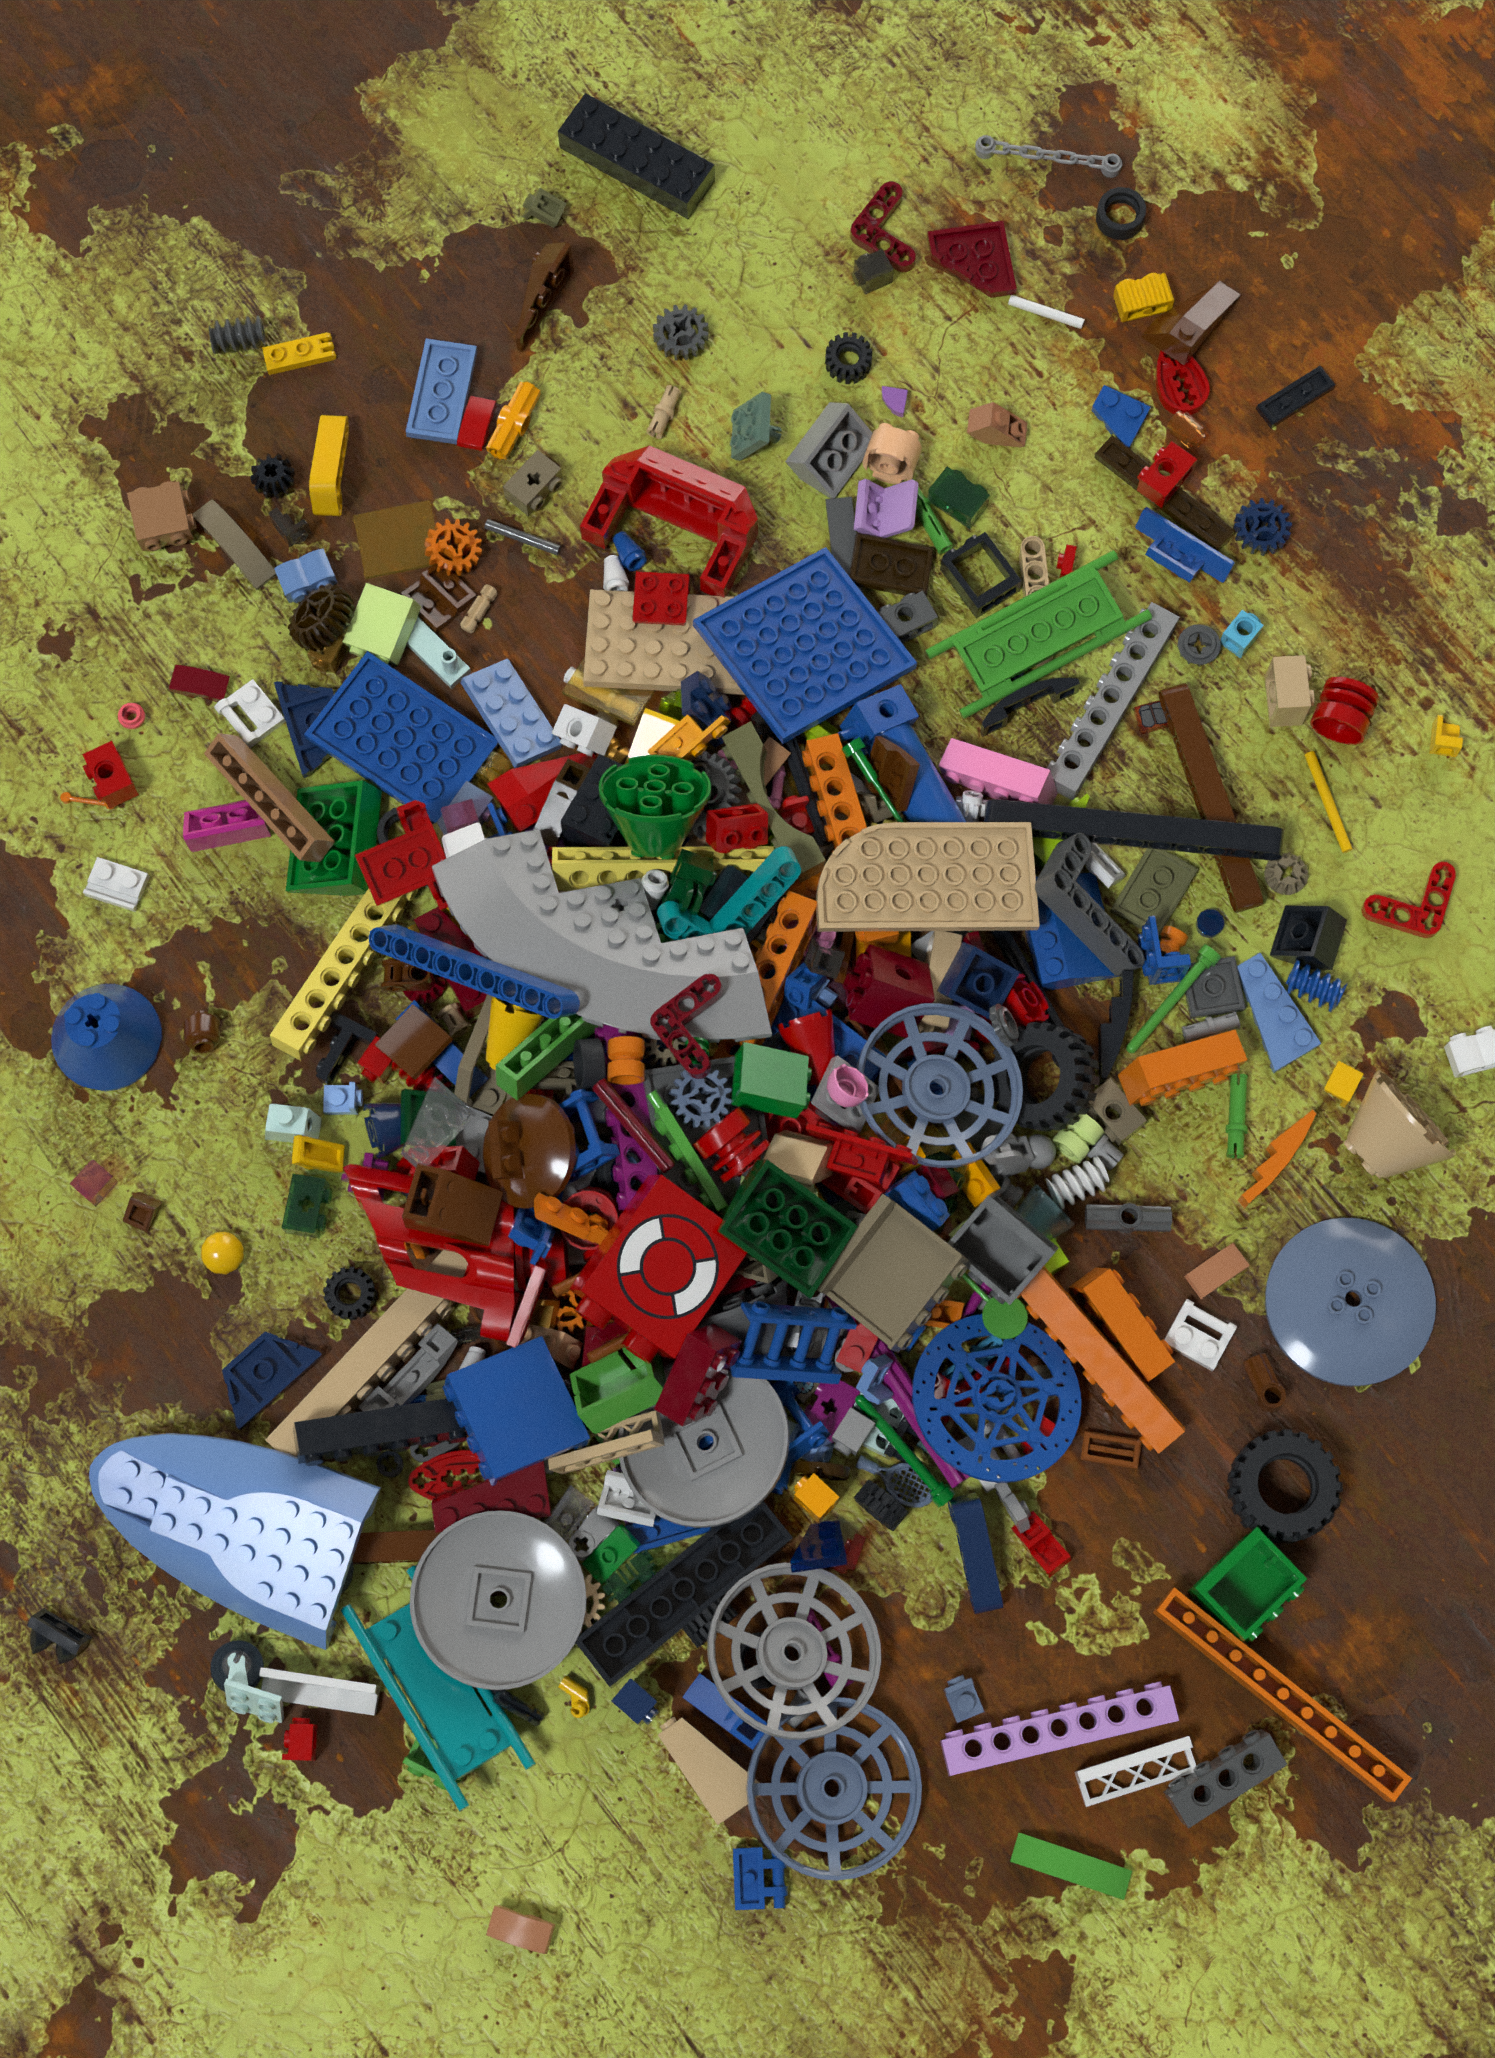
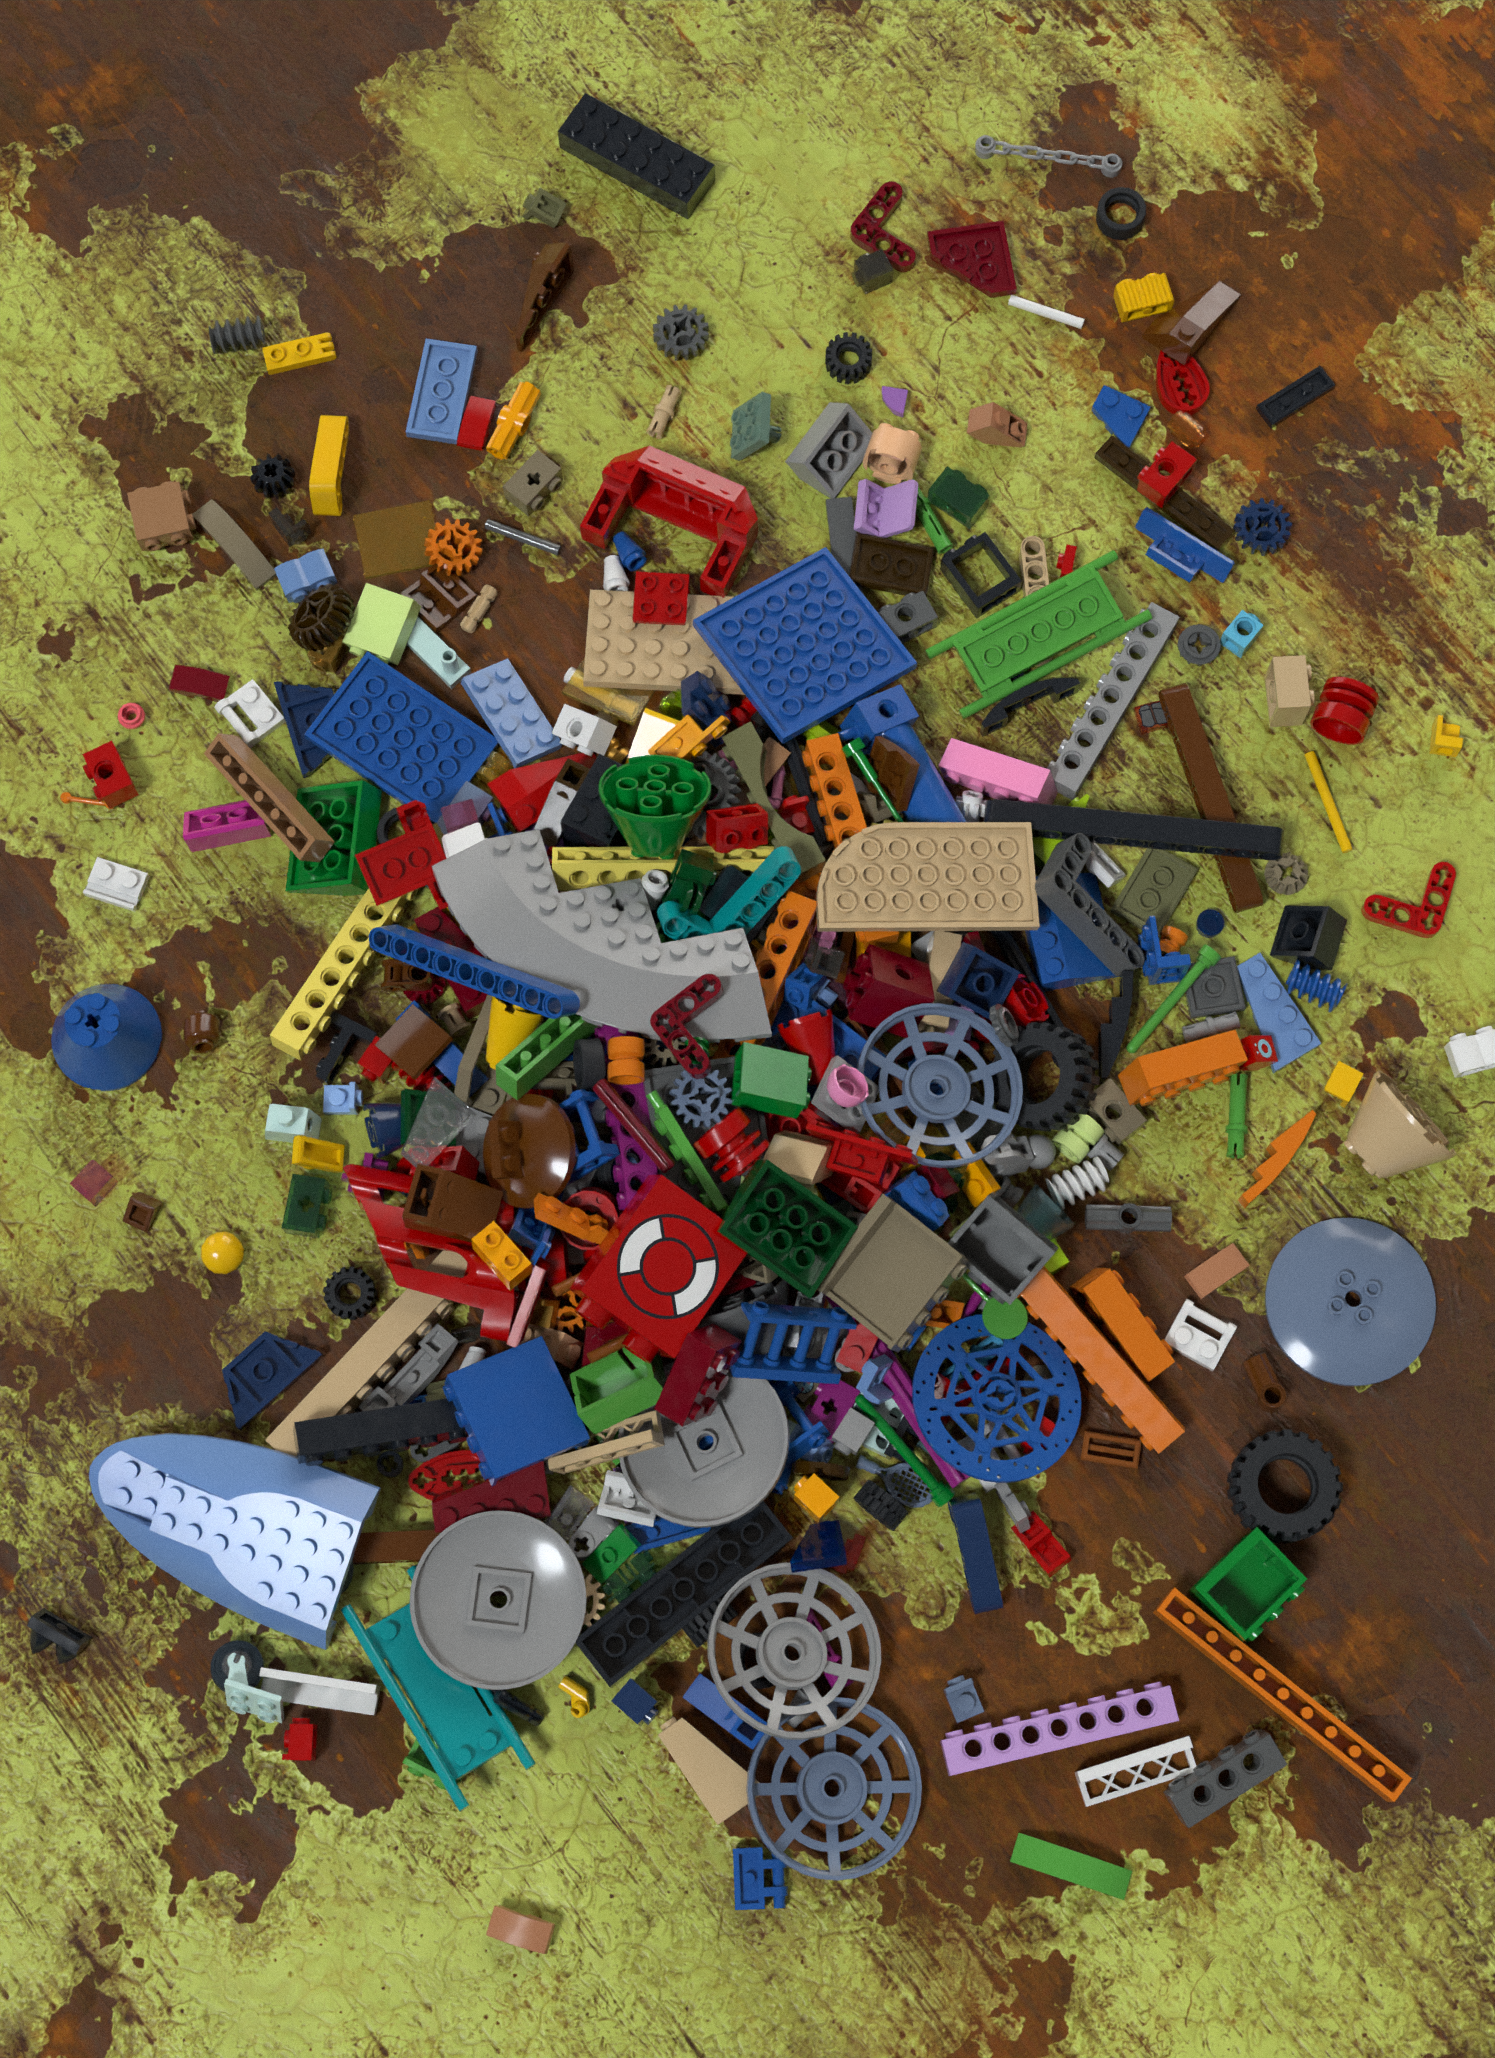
(501, 1255): none -> light orange brick
(1259, 1052): none -> red brick

